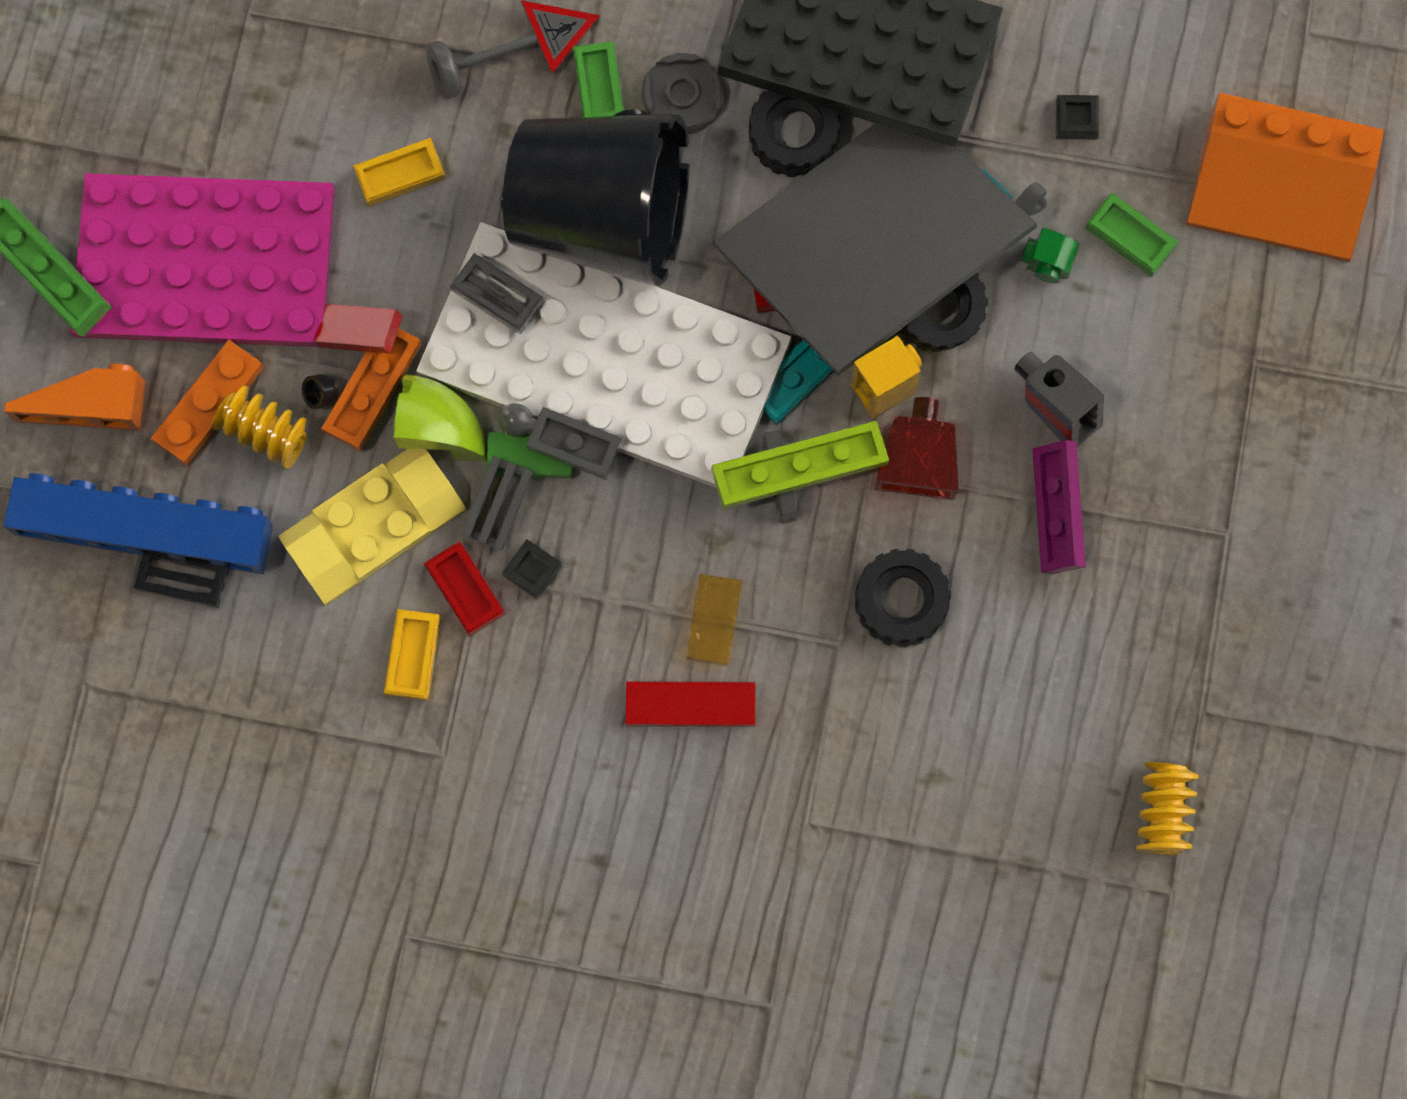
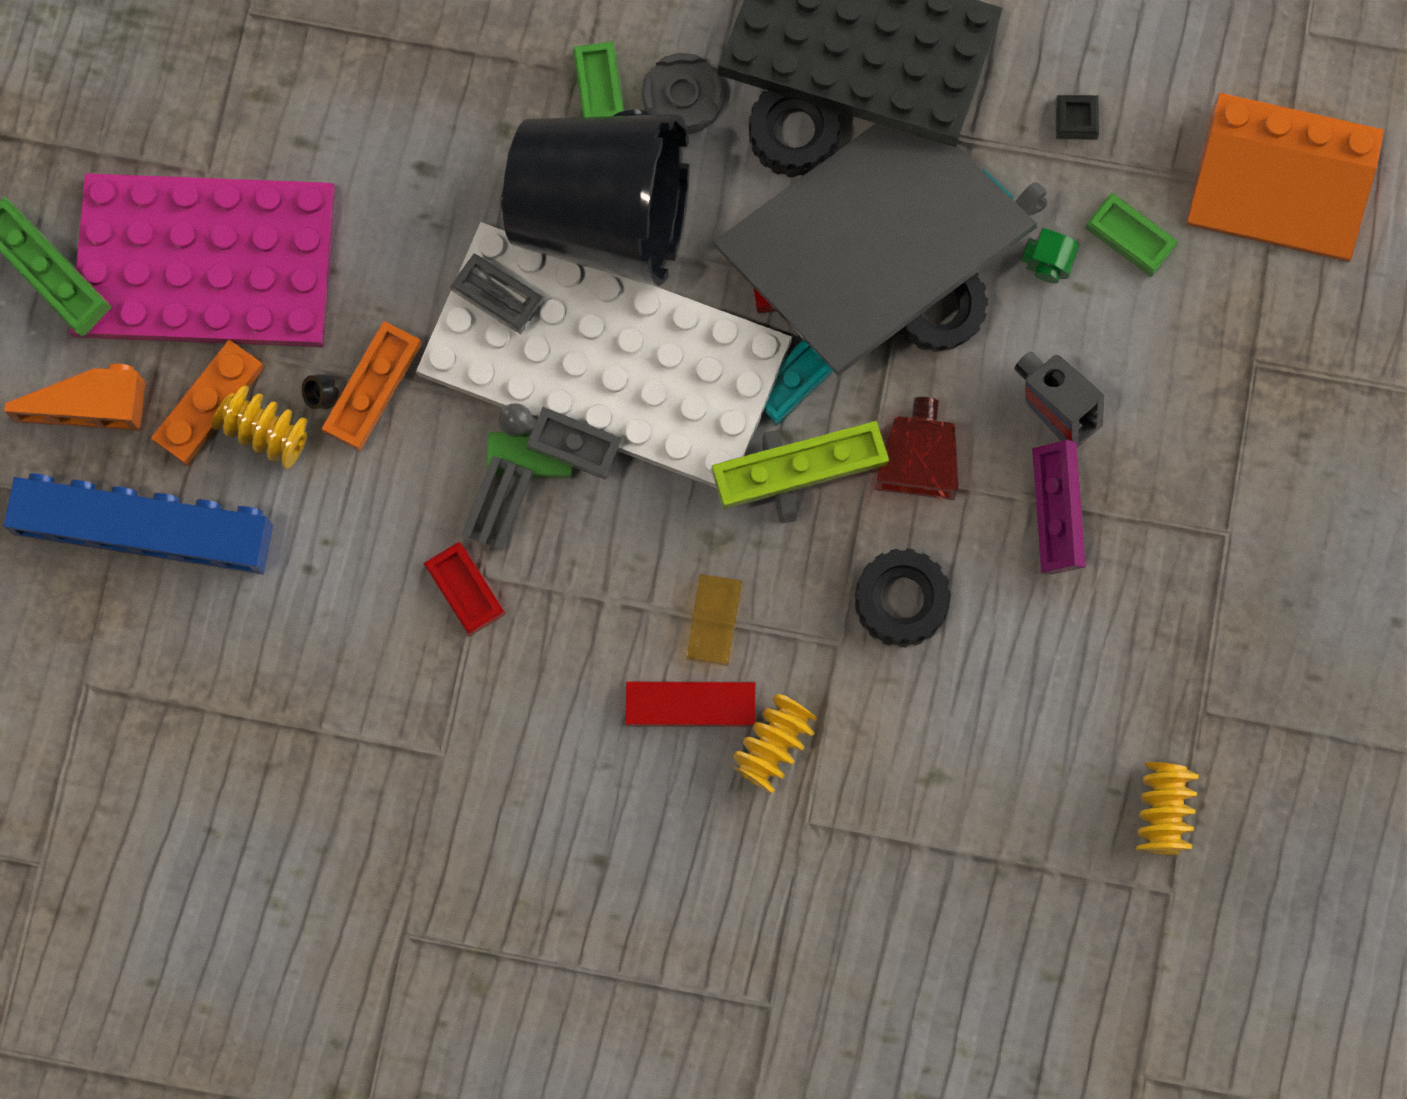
(216, 585): black tile -> none
(358, 328): tile -> none
(371, 523): light yellow piece -> none
(399, 172): yellow tile -> none
(412, 655): yellow tile -> none
(437, 419): lime brick -> none
(532, 569): pearl dark grey tile -> none
(554, 31): dark grey piece -> none
(773, 742): none -> yellow piece
(886, 376): yellow brick -> none

